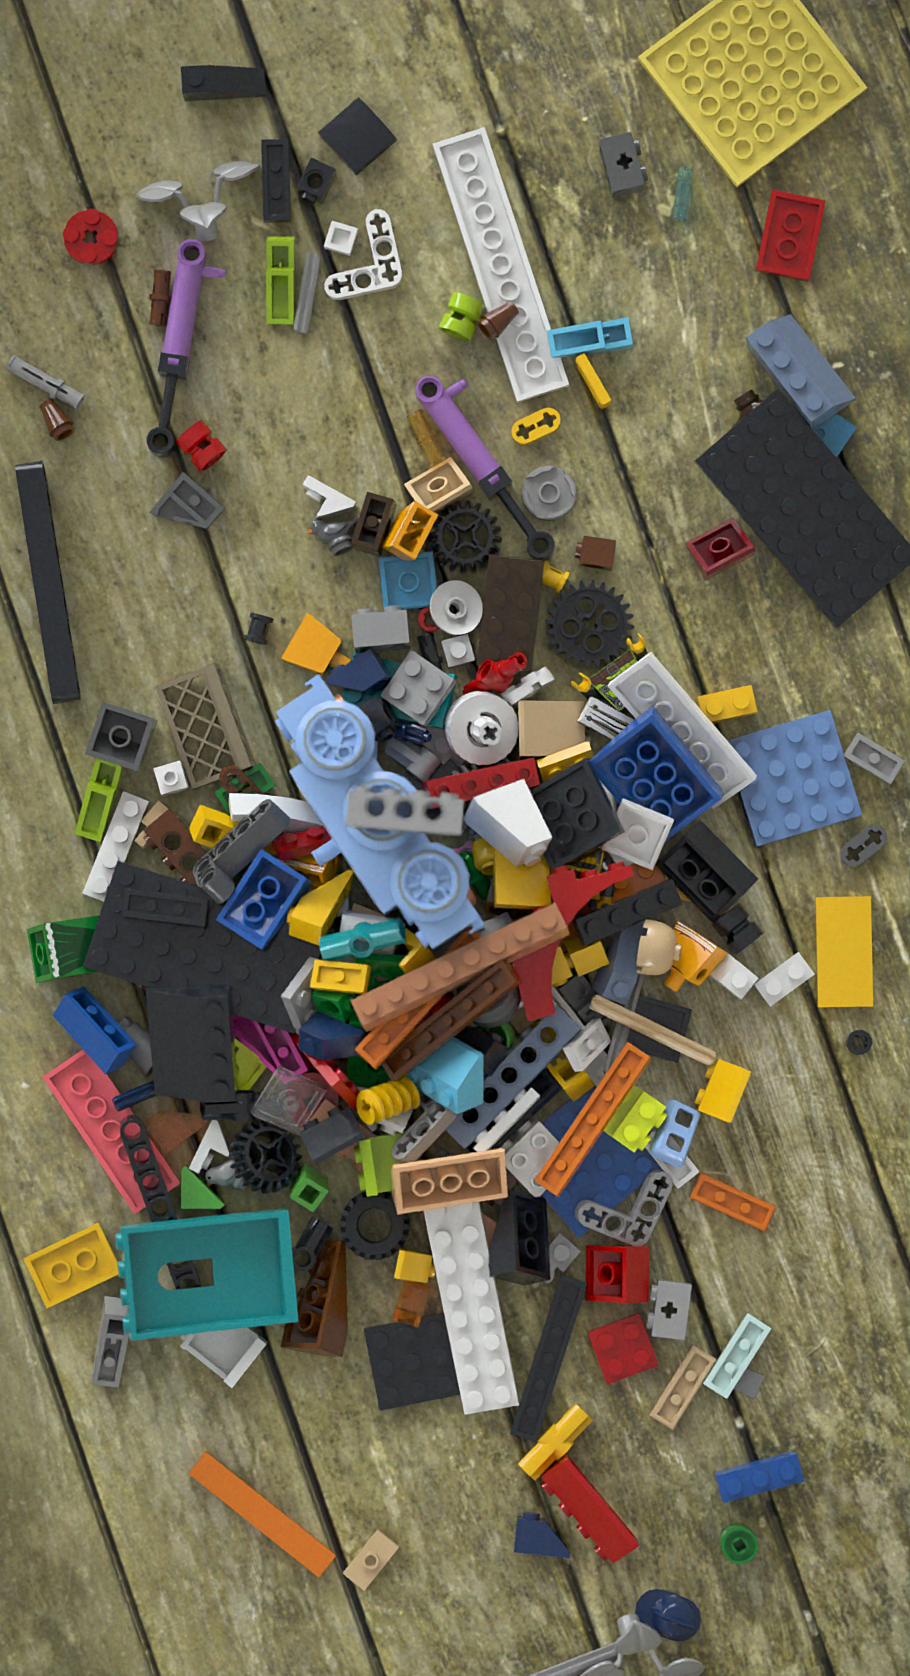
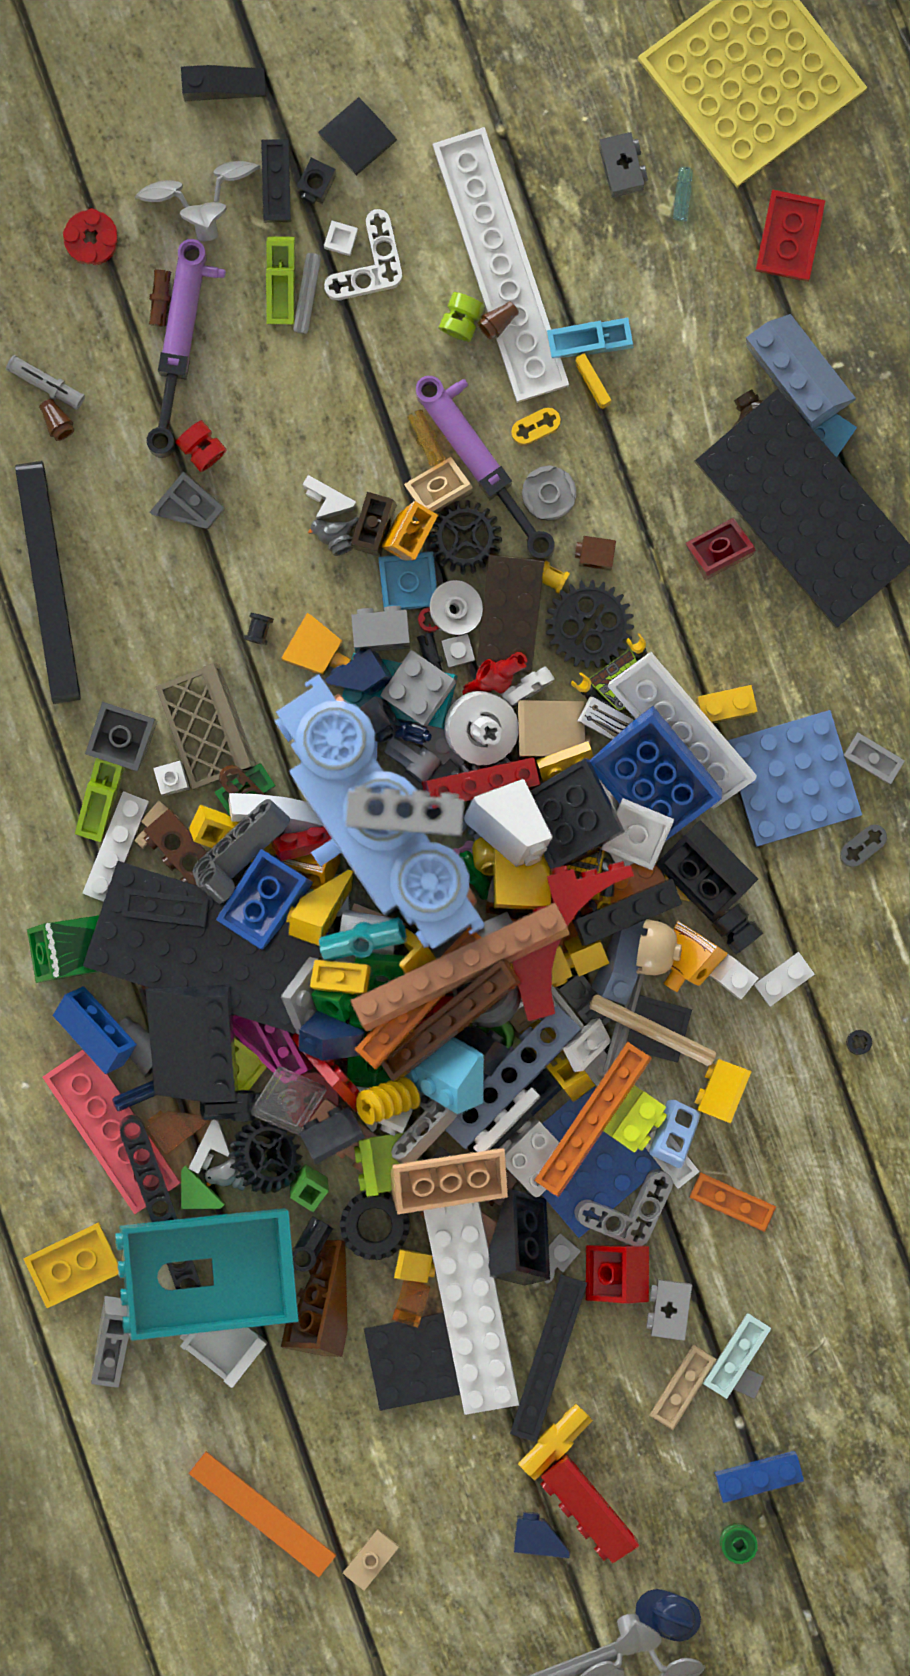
(623, 1348): red plate -> none
(844, 951): yellow tile -> none

